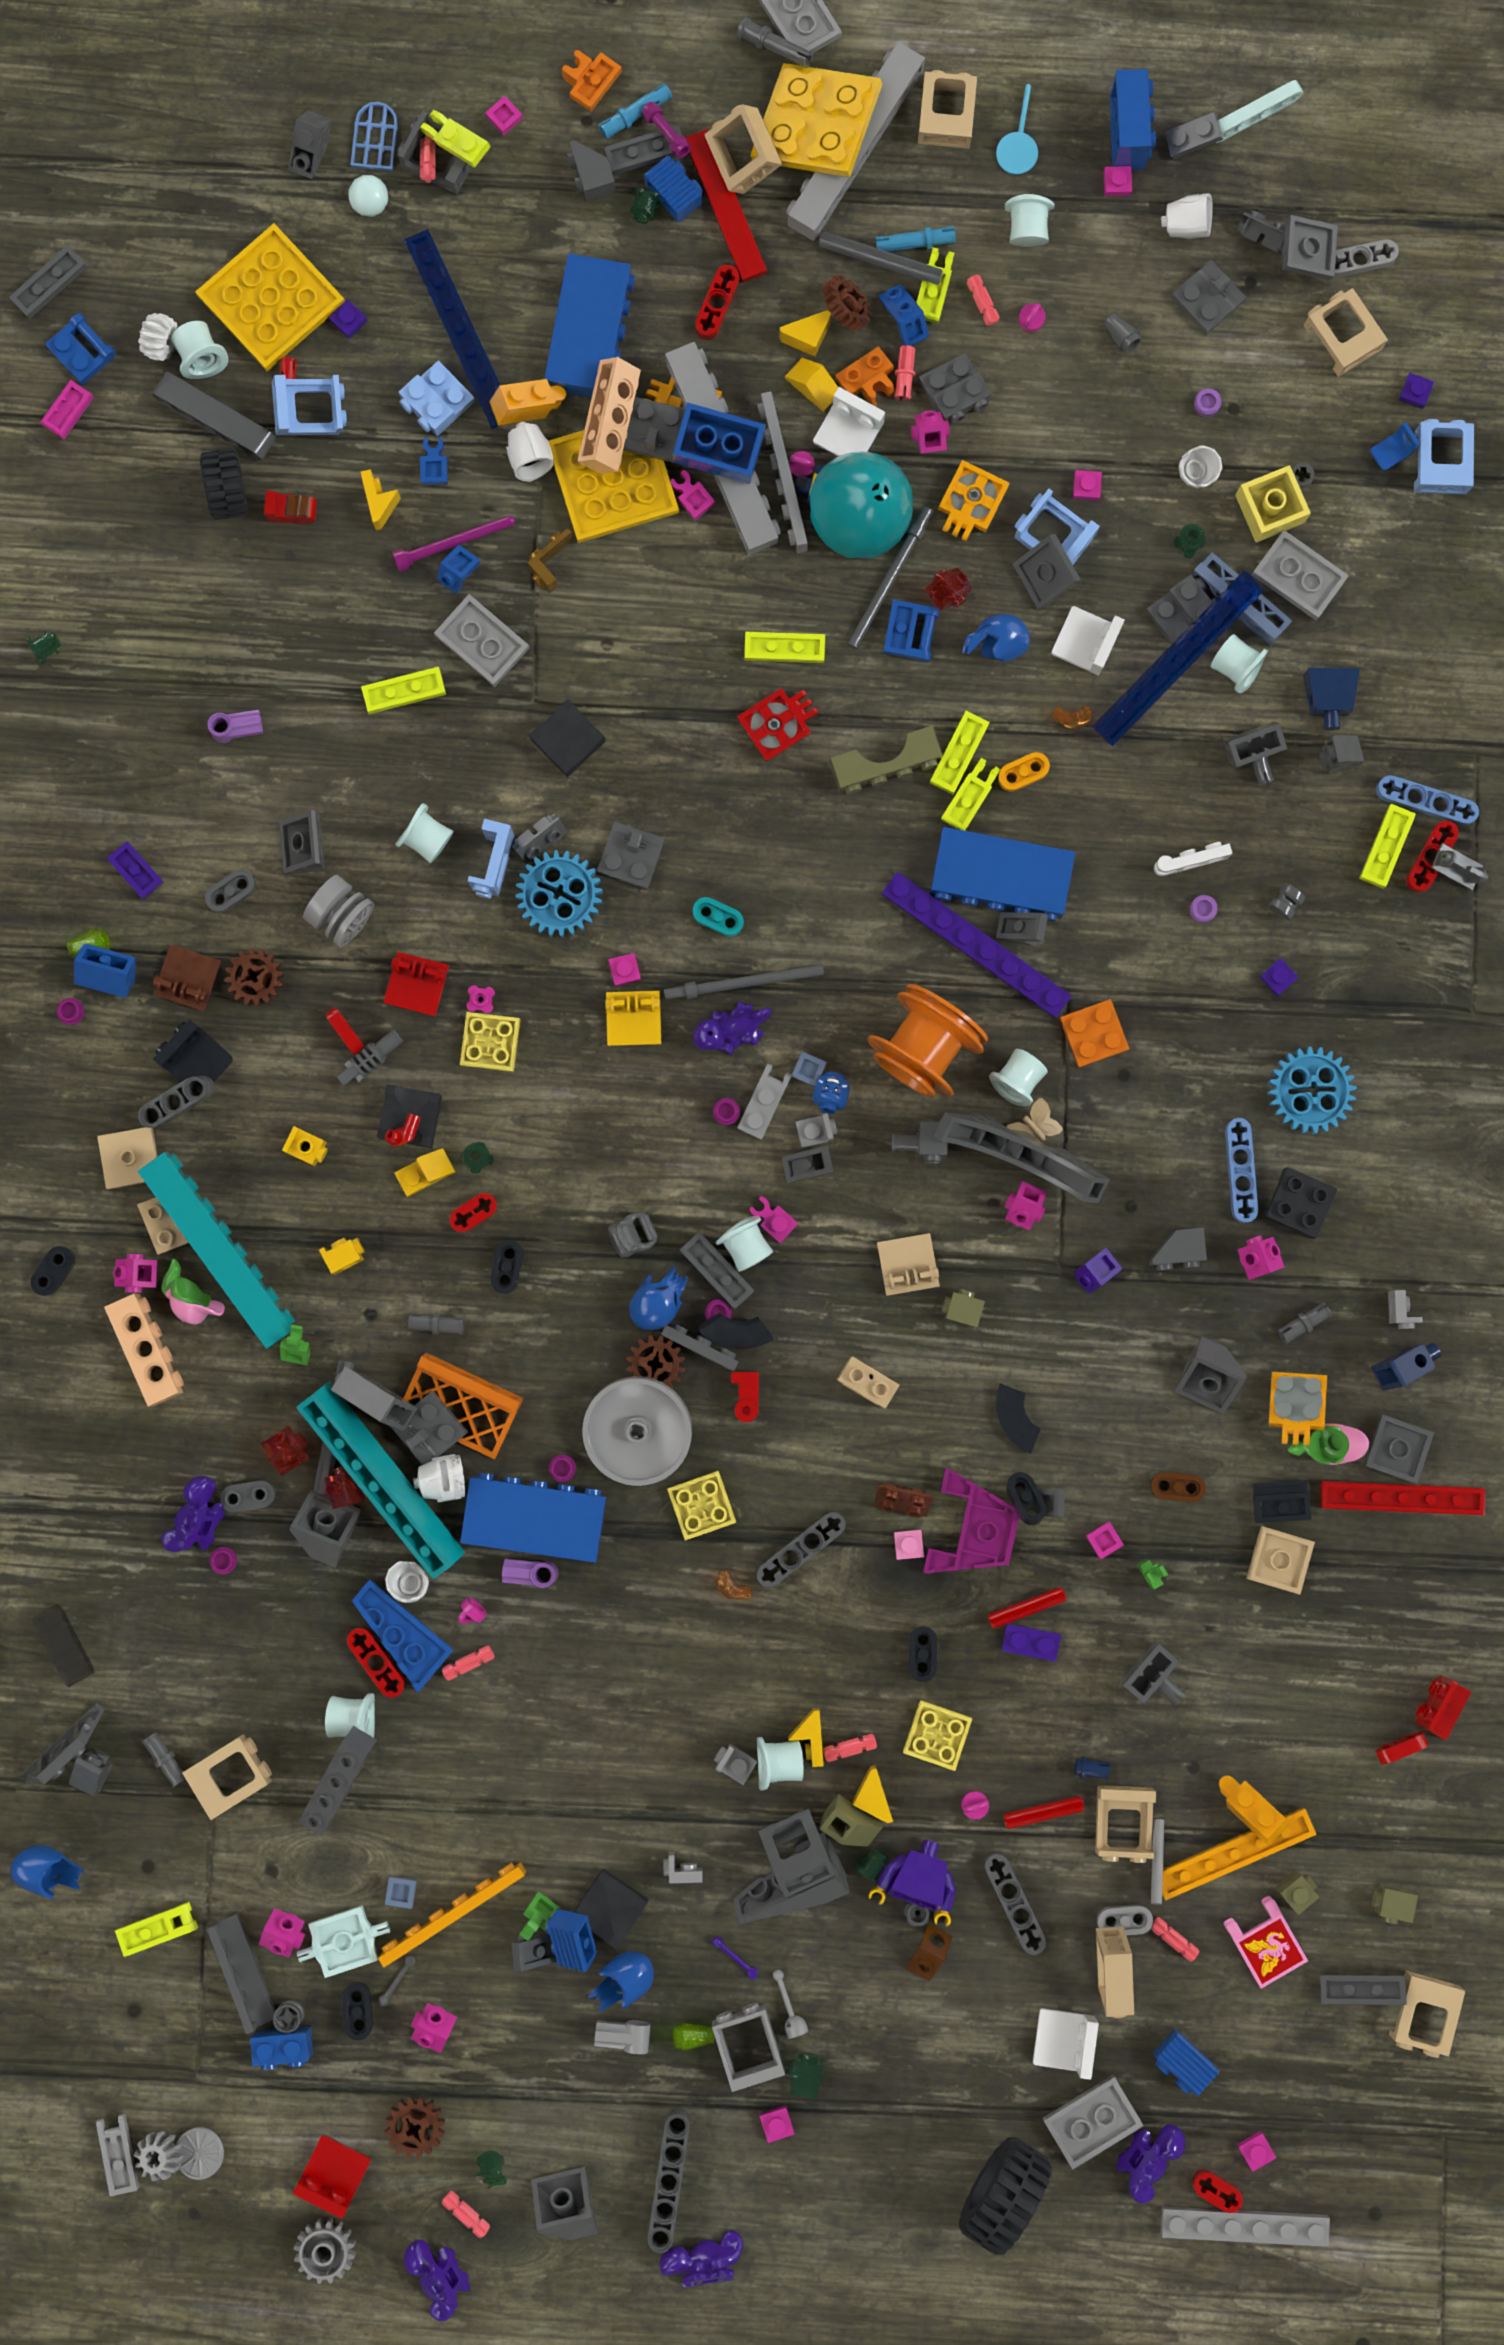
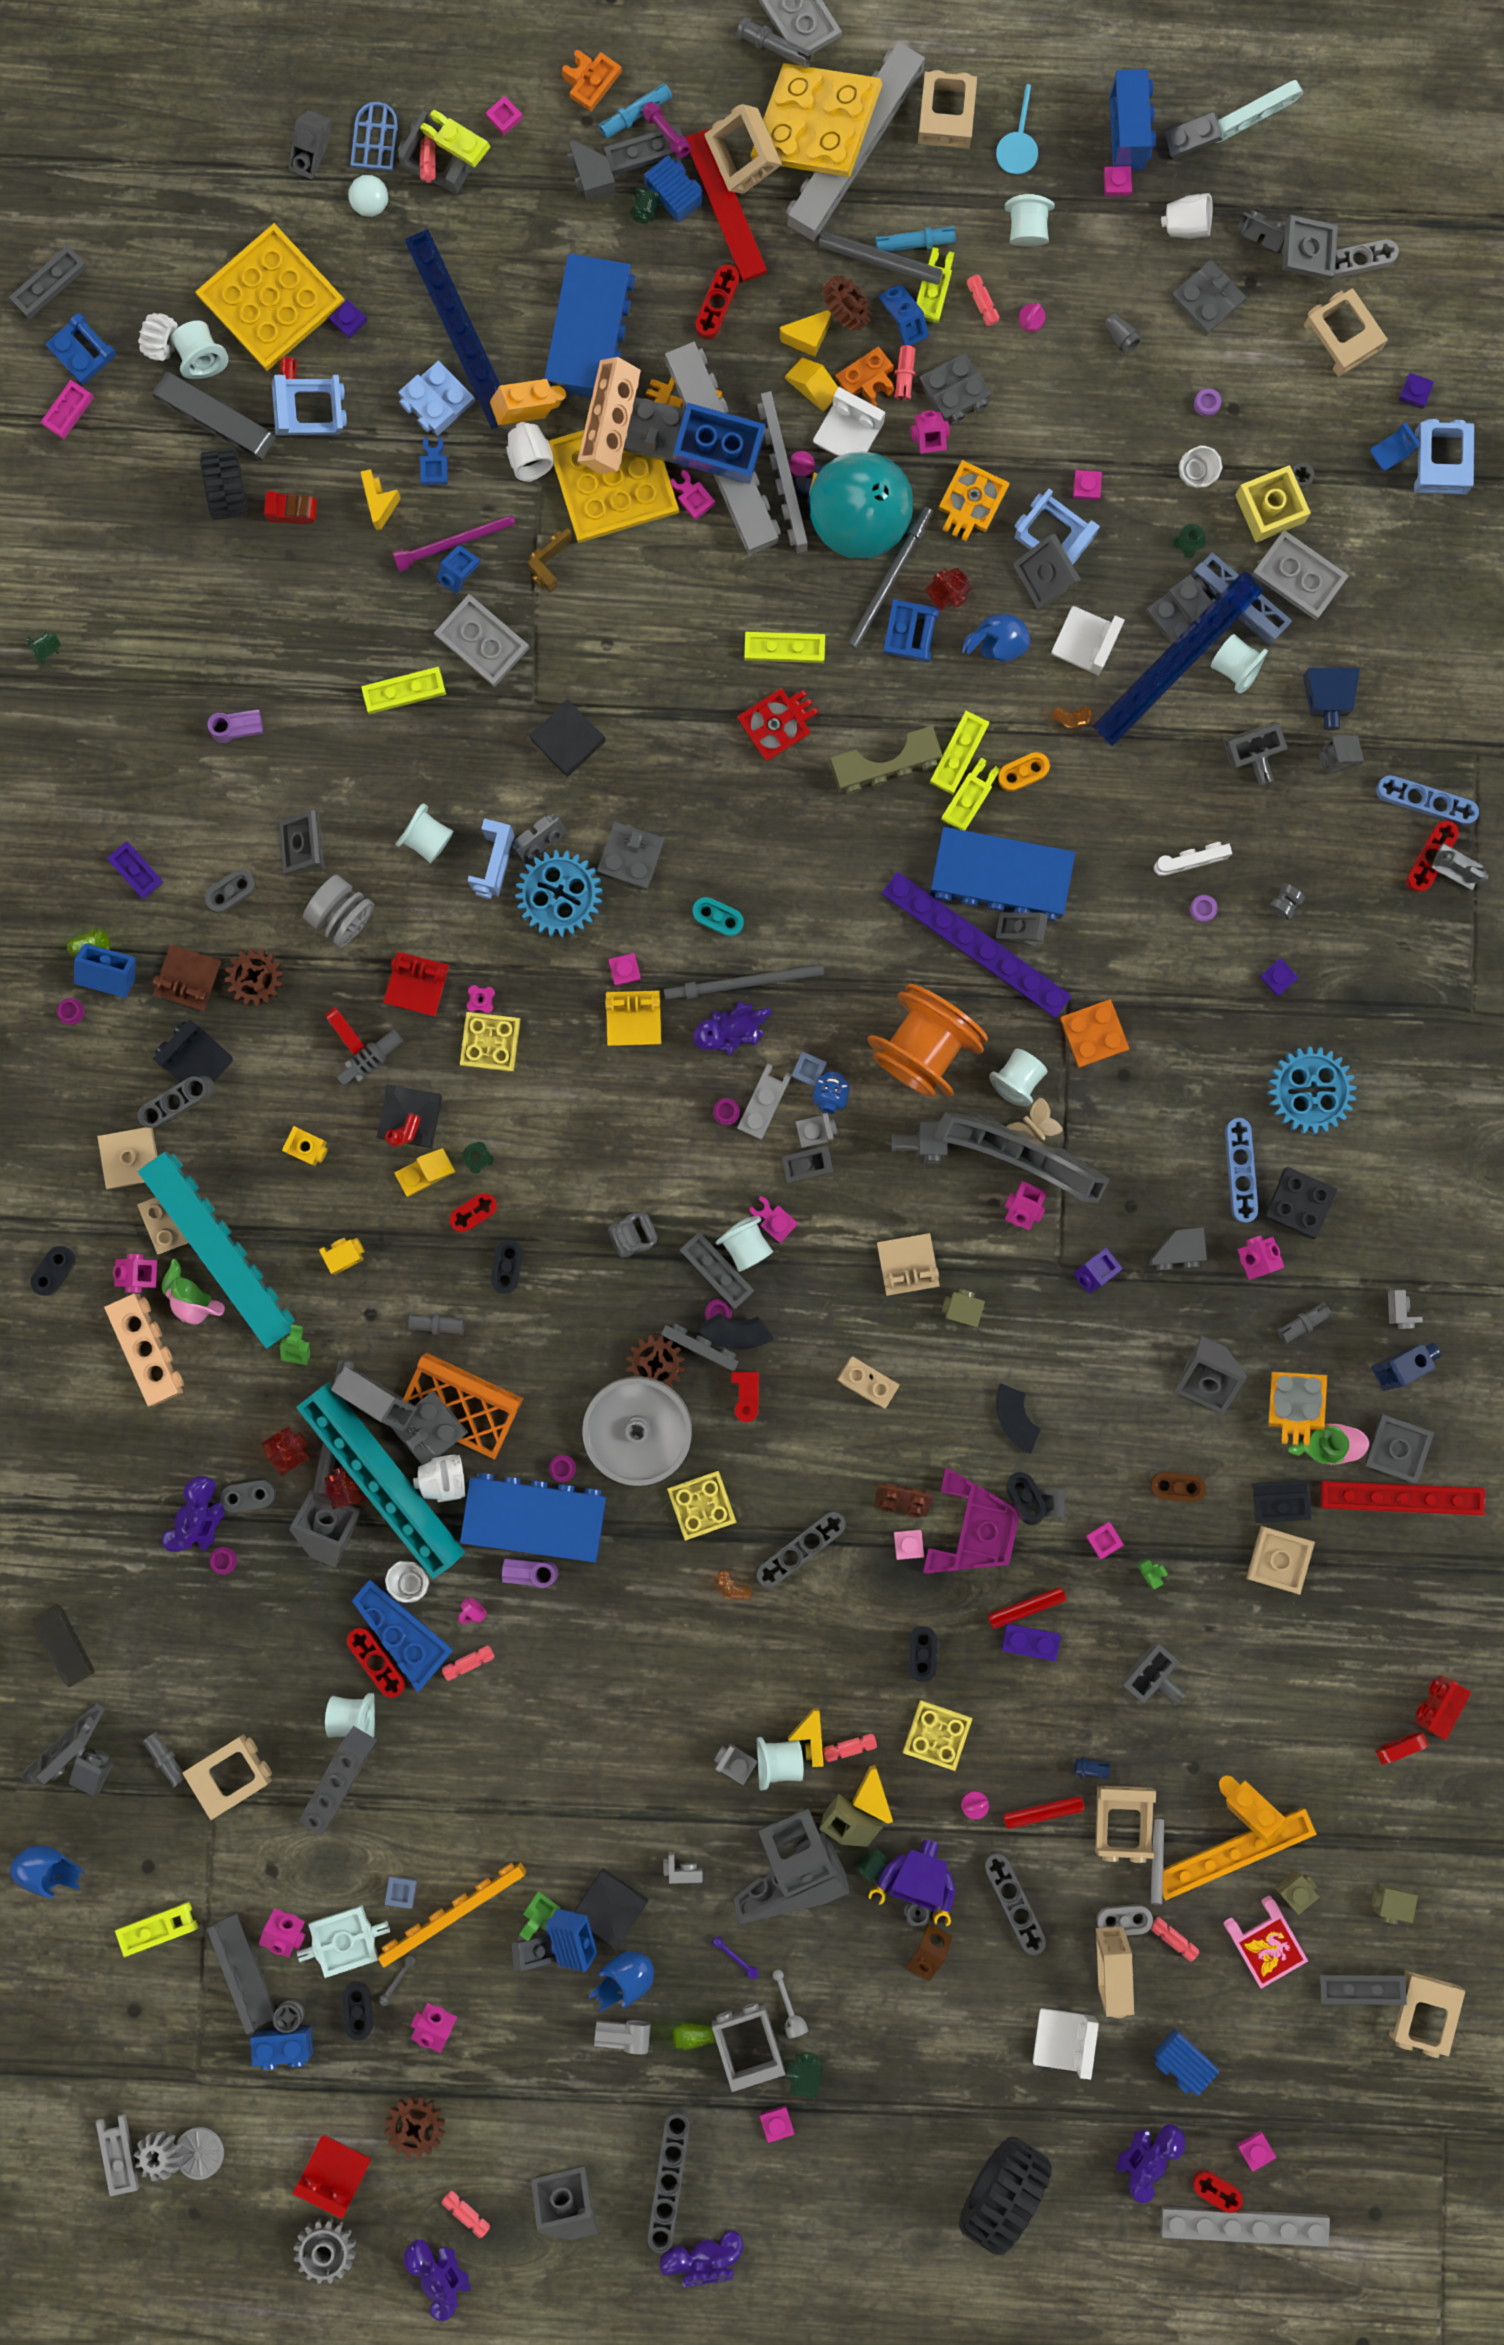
(490, 2169): clear green brick -> none
(657, 1308): blue helmet -> none
(1092, 2122): light grey plate -> none
(1387, 846): neon yellow plate -> none

